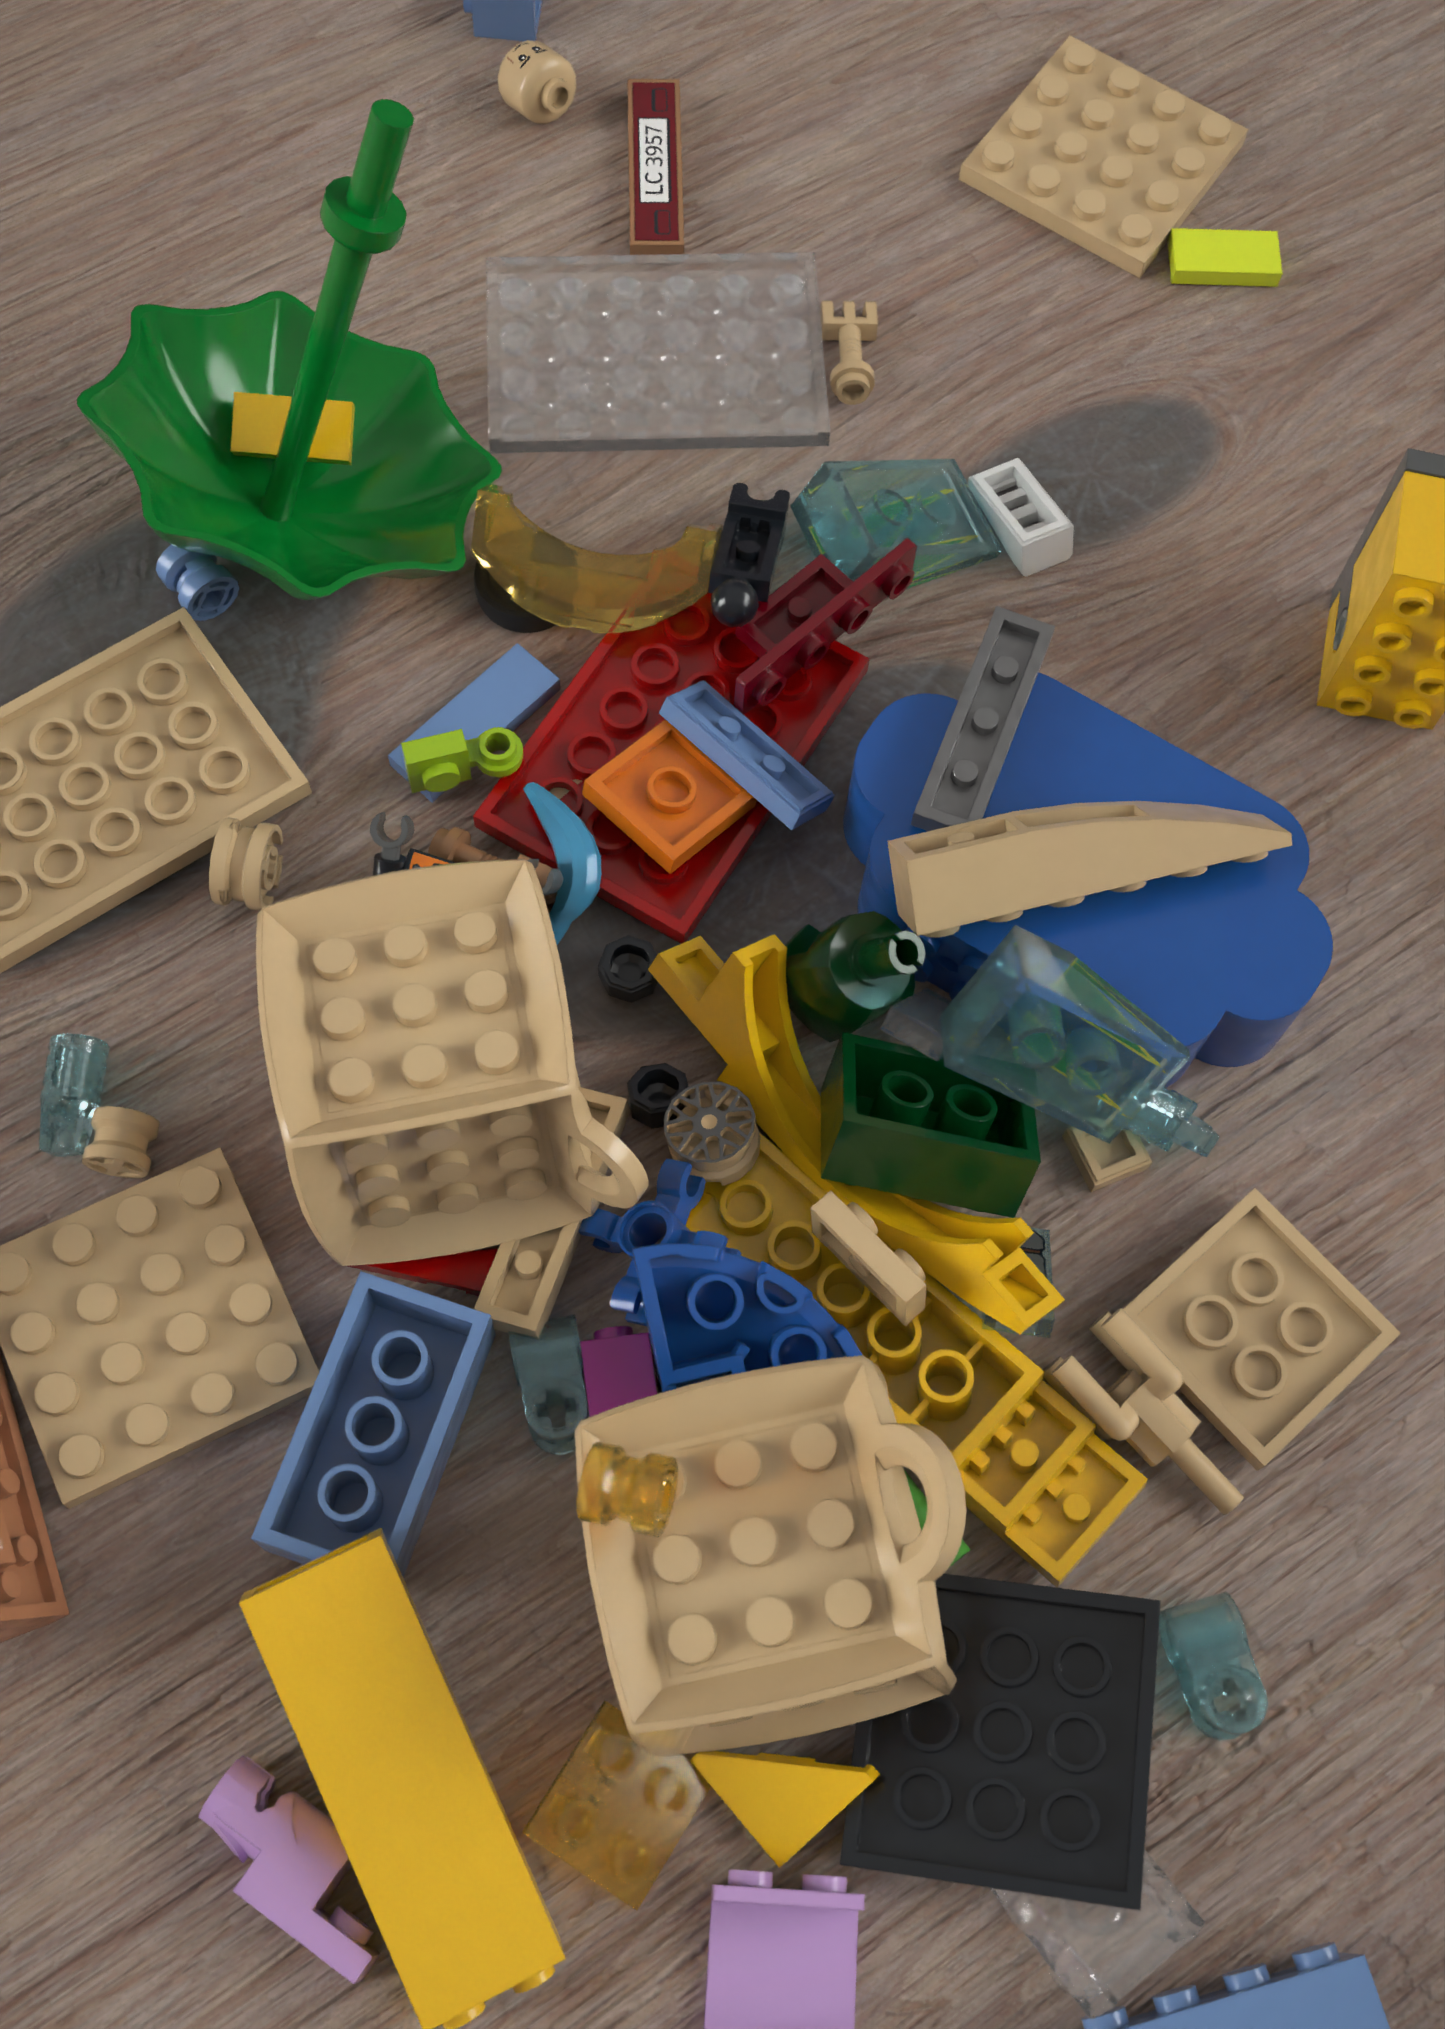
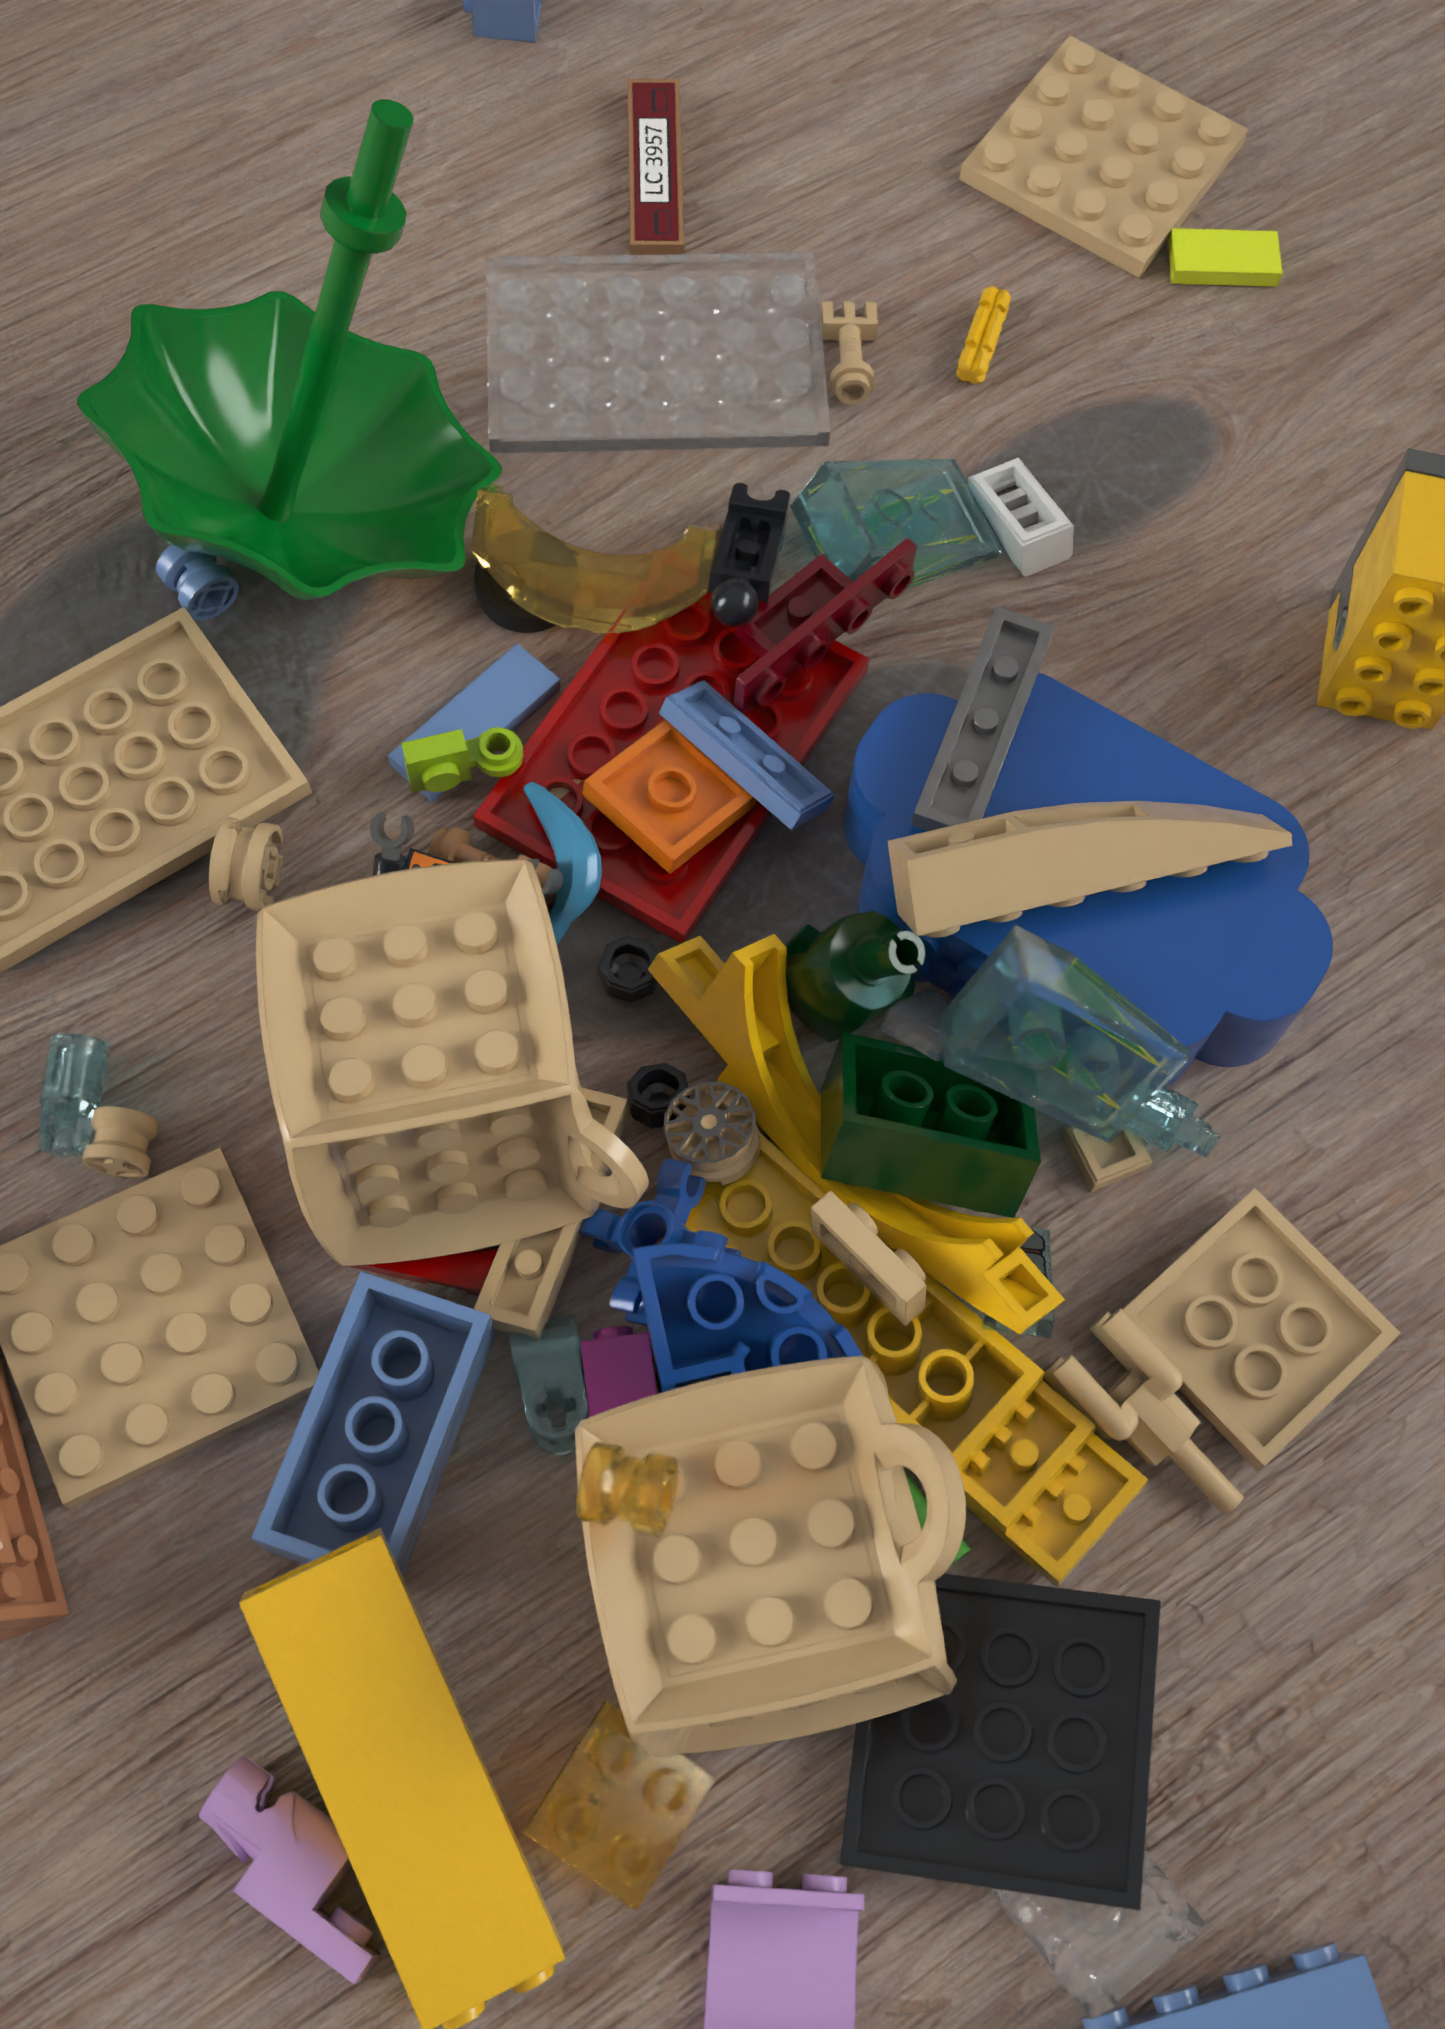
(261, 420): yellow tile -> none
(537, 82): tan head -> none
(782, 1796): yellow tile -> none
(983, 335): none -> yellow axle
(1213, 1658): clear light blue piece -> none

